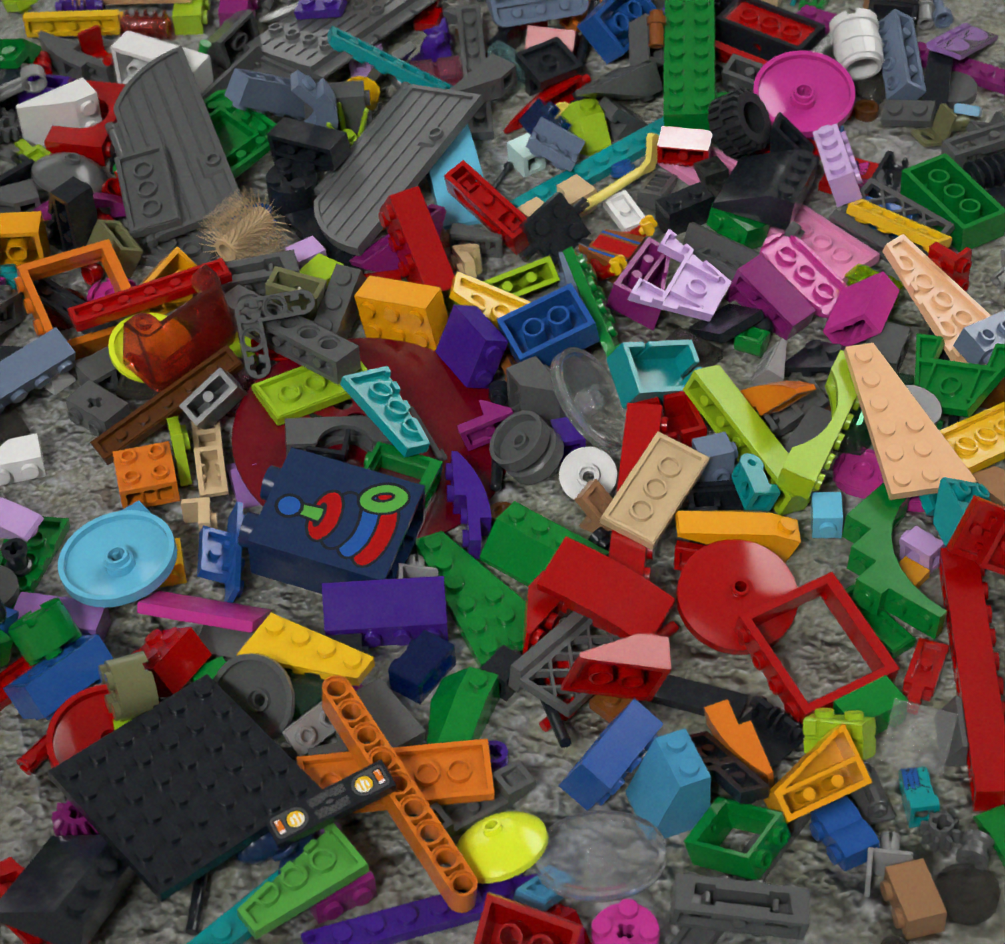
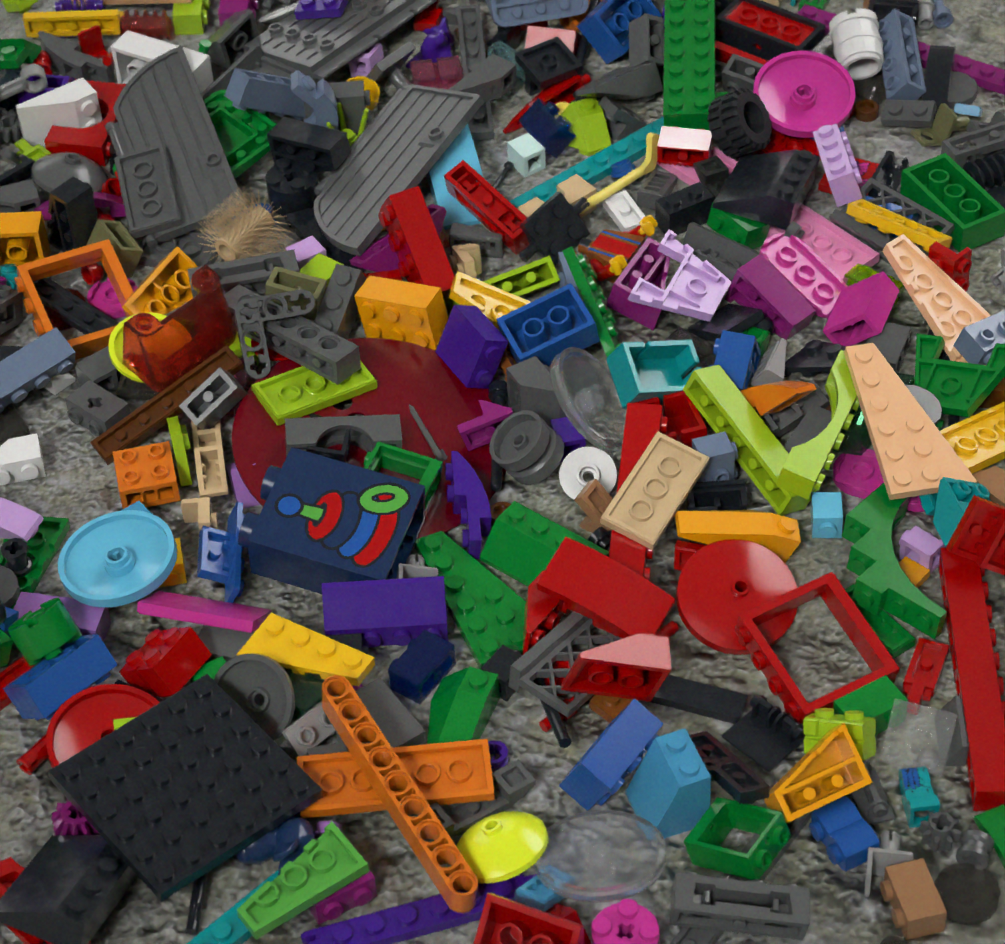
(129, 686): olive brick -> none
(141, 297): red tile -> none
(330, 804): tile -> none
(381, 60): teal plate -> none
(382, 403): teal wing -> none
(554, 144): sand blue bracket -> none
(656, 23): dark orange animal -> none
(737, 356): none -> blue brick
(739, 739): orange slope -> none
(753, 485): teal leg -> none
(786, 136): black slope -> none
(961, 41): medium lavender windscreen -> none

